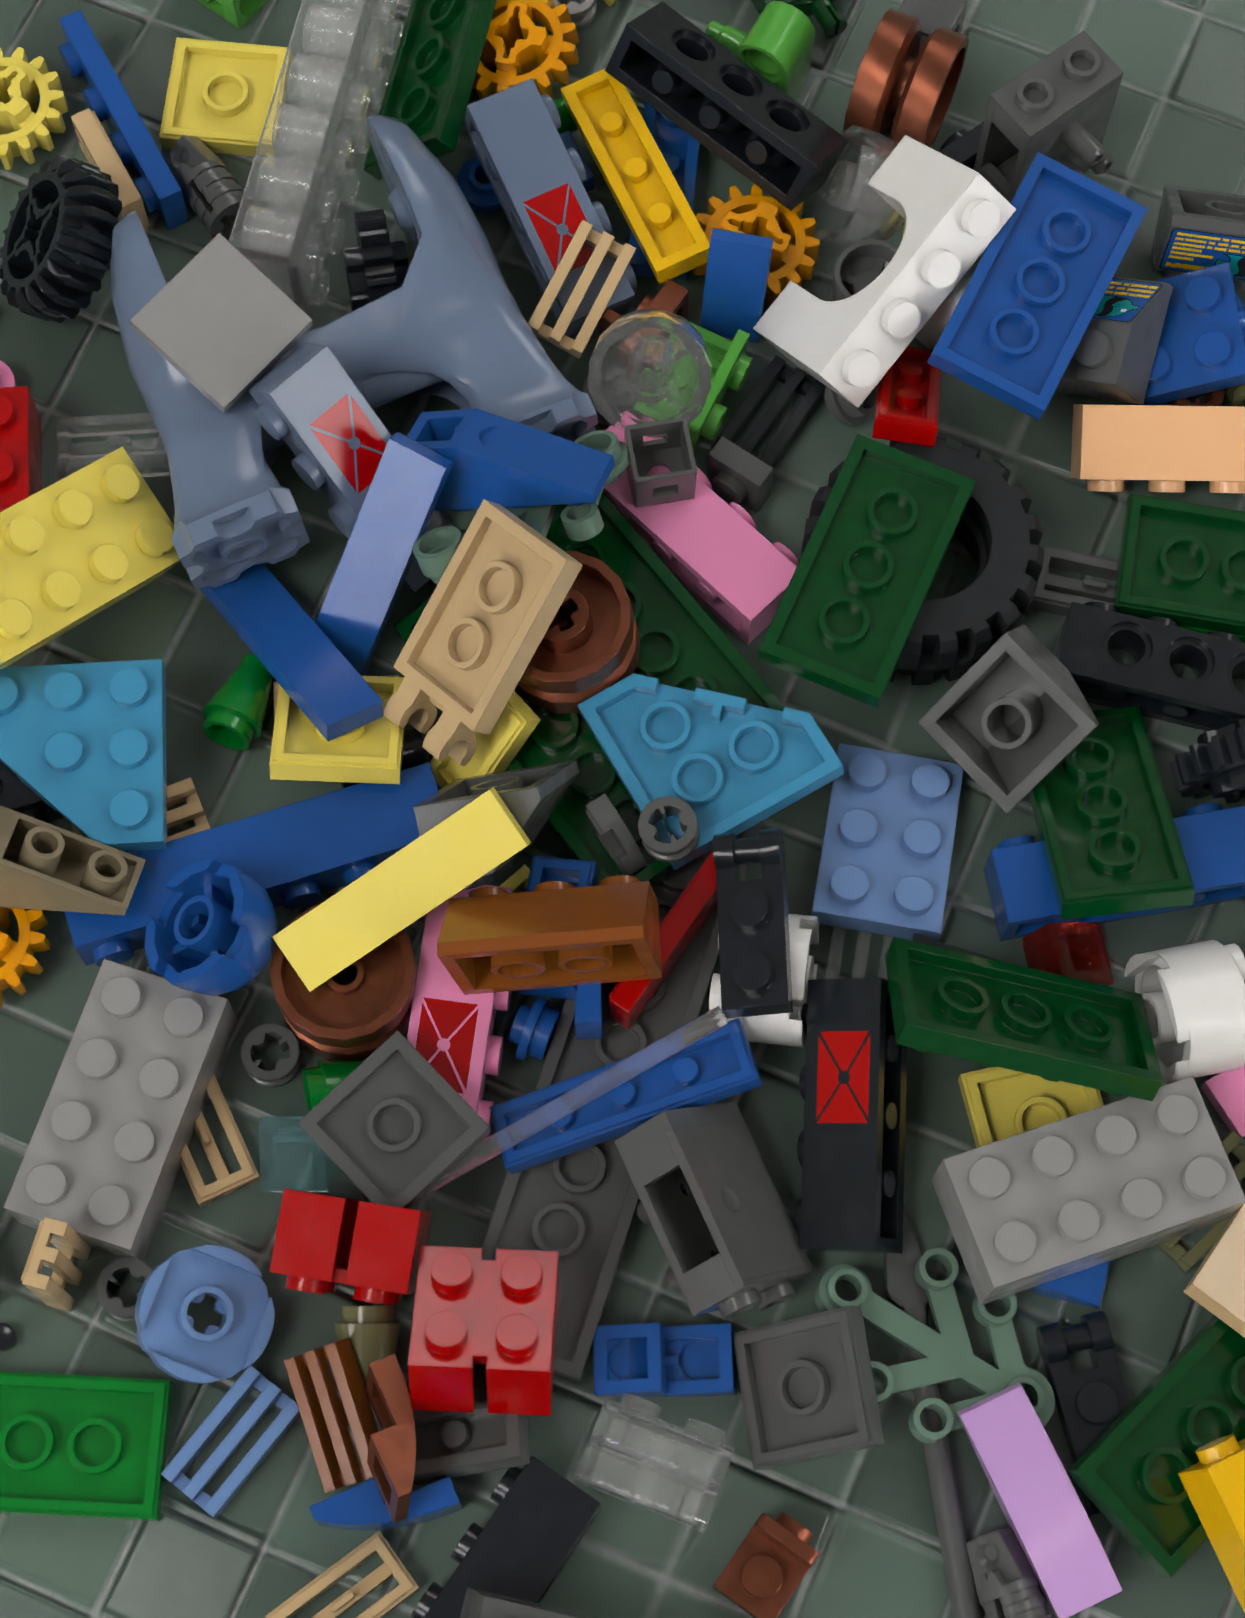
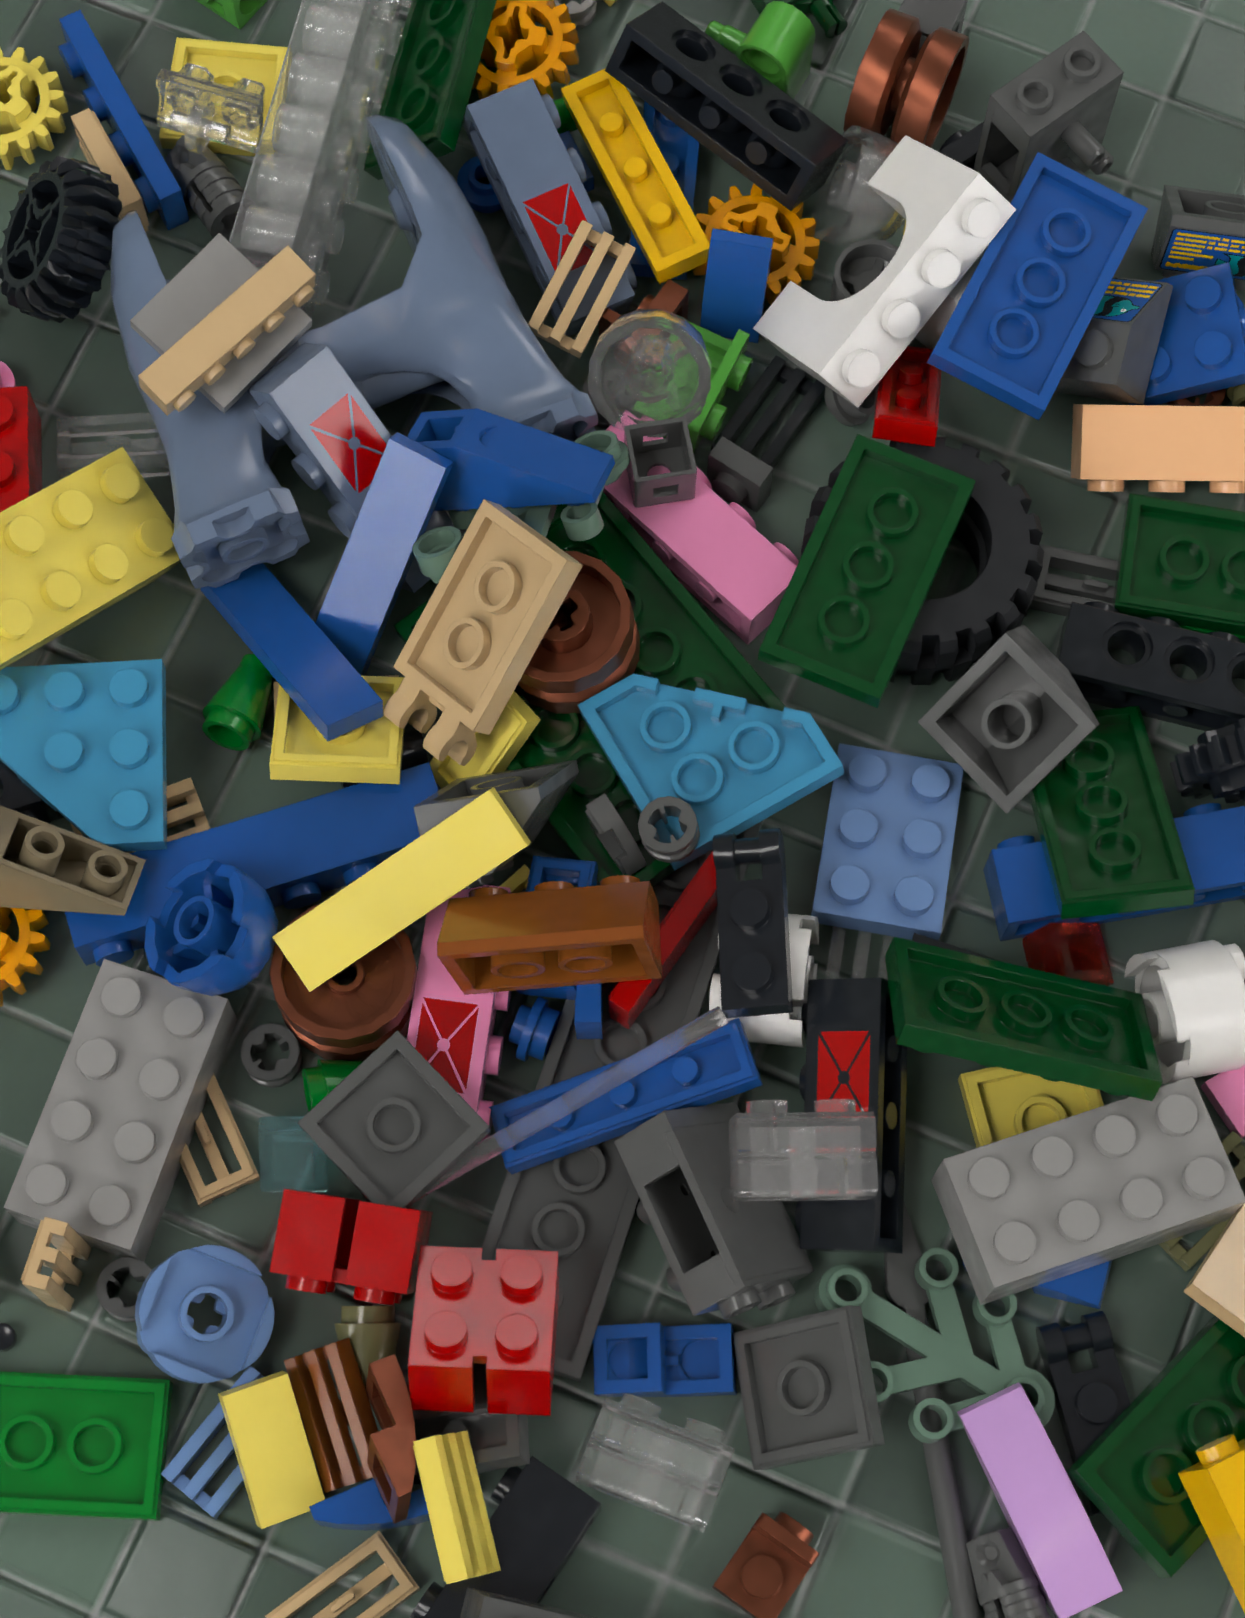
(210, 111): none -> clear hips
(228, 331): none -> tan piece
(271, 1448): none -> light yellow tile
(376, 263): black gear -> none
(456, 1506): none -> light yellow tile
(802, 1153): none -> clear brick

